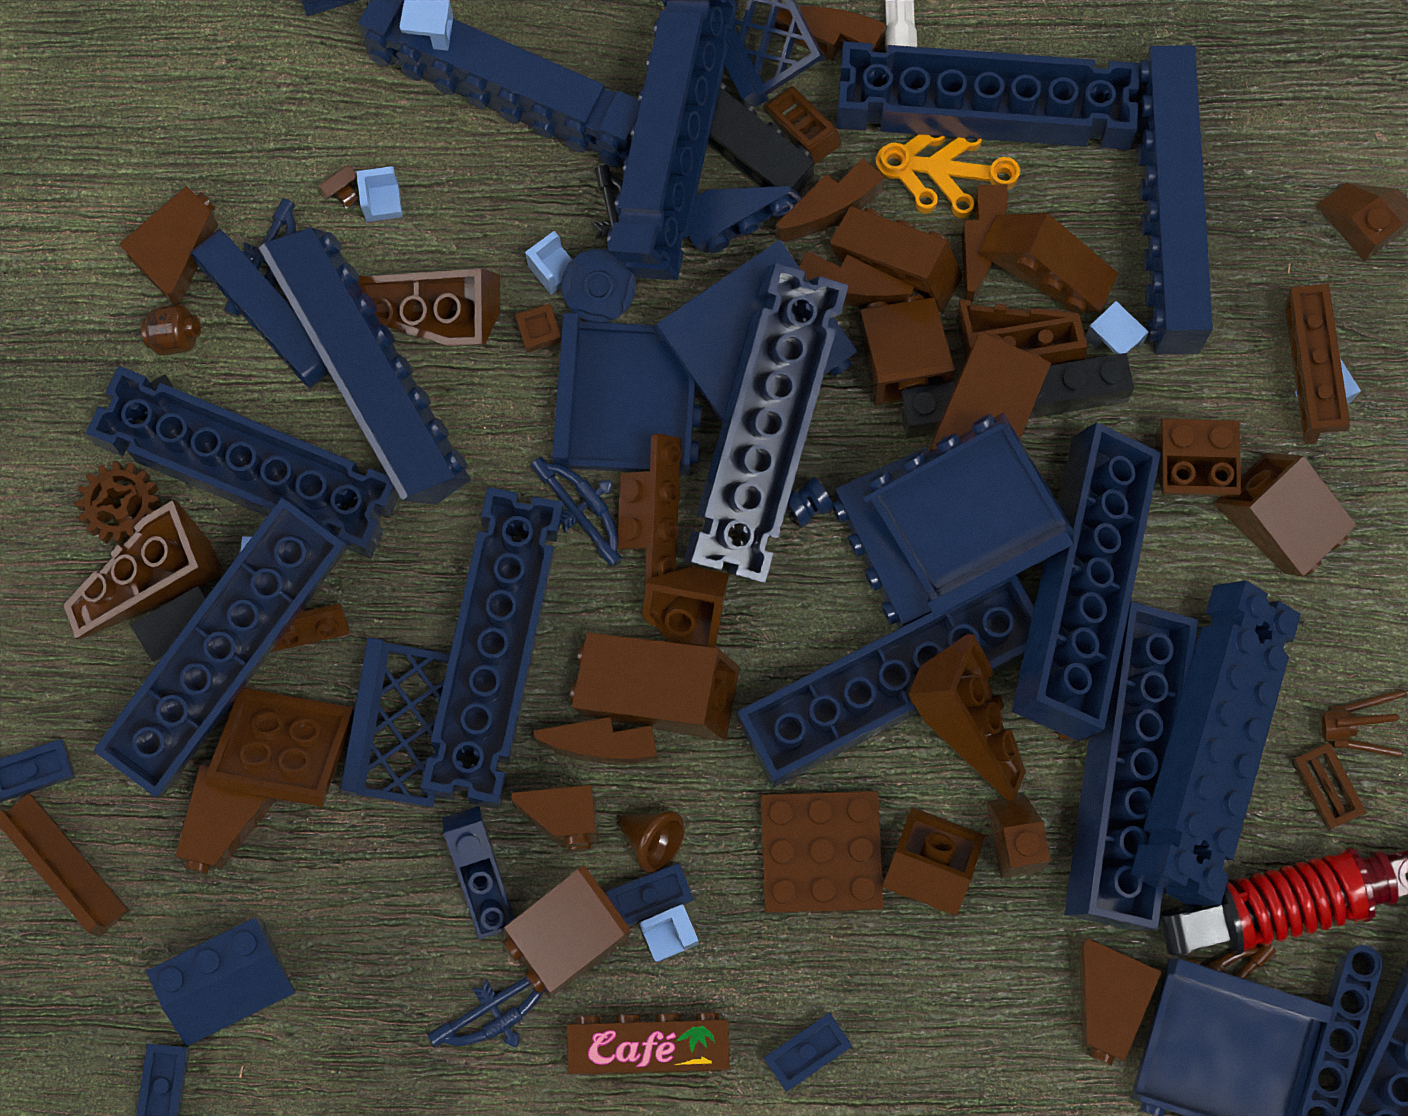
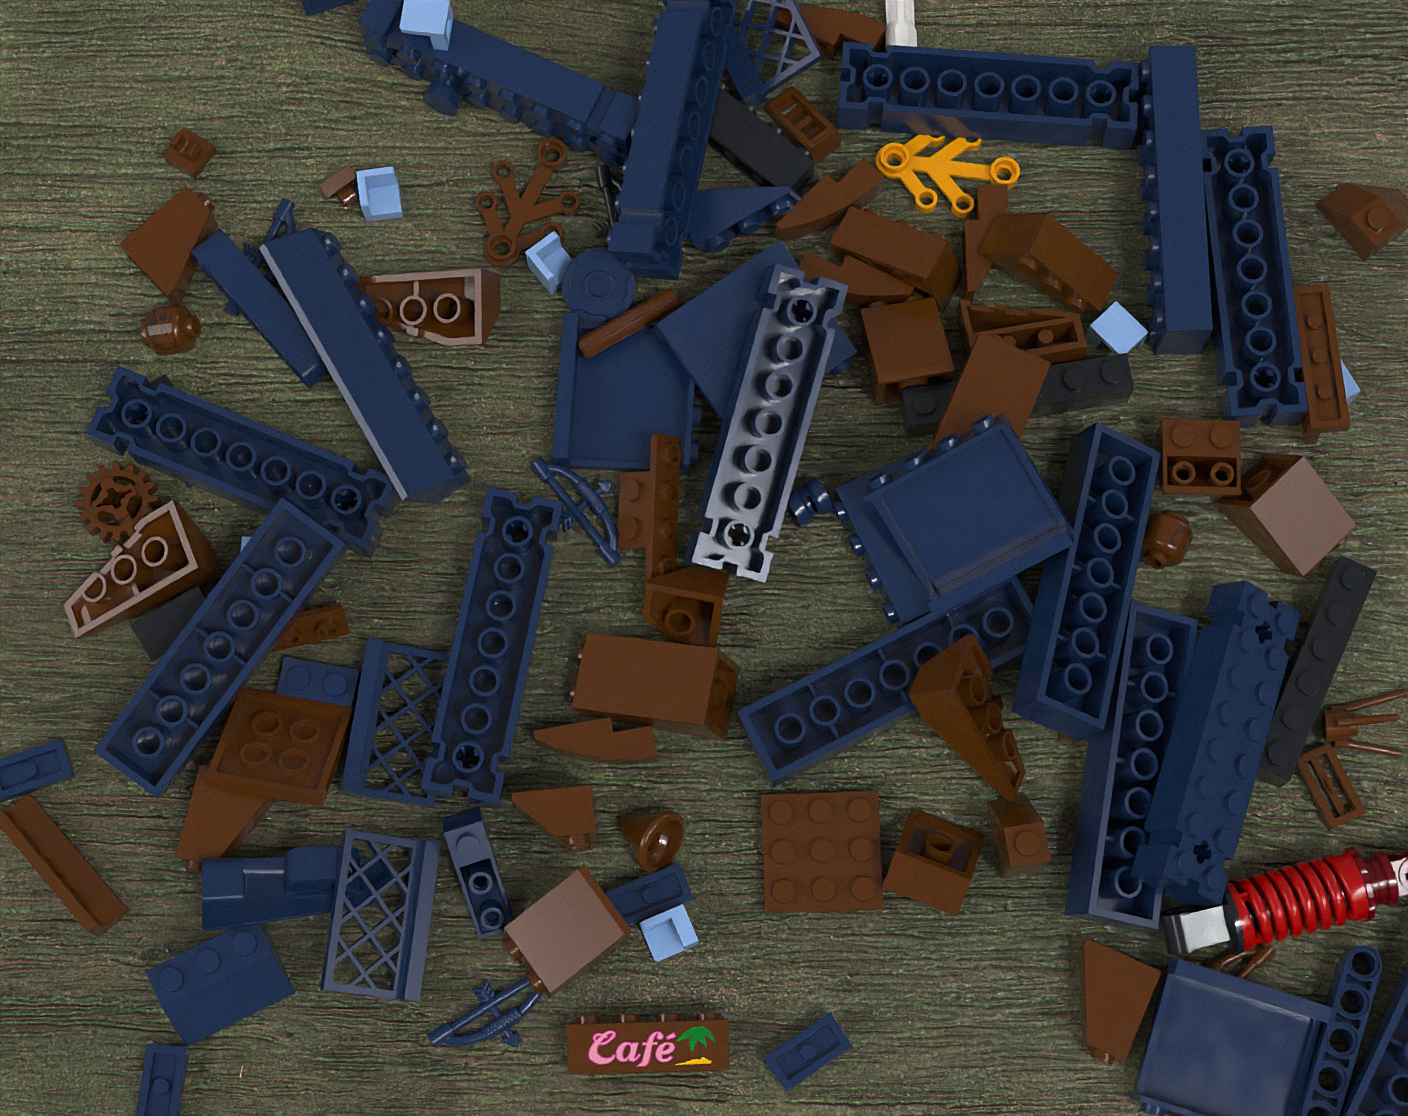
(189, 153): none -> reddish brown tile
(278, 888): none -> dark blue panel
(319, 682): none -> dark blue plate
(413, 922): none -> dark blue fence
(442, 99): none -> dark blue tile
(525, 209): none -> reddish brown plant
(538, 328): reddish brown plate -> none
(628, 323): none -> reddish brown axle
(1166, 539): none -> reddish brown head
(1251, 280): none -> dark blue brick
(1313, 667): none -> black brick

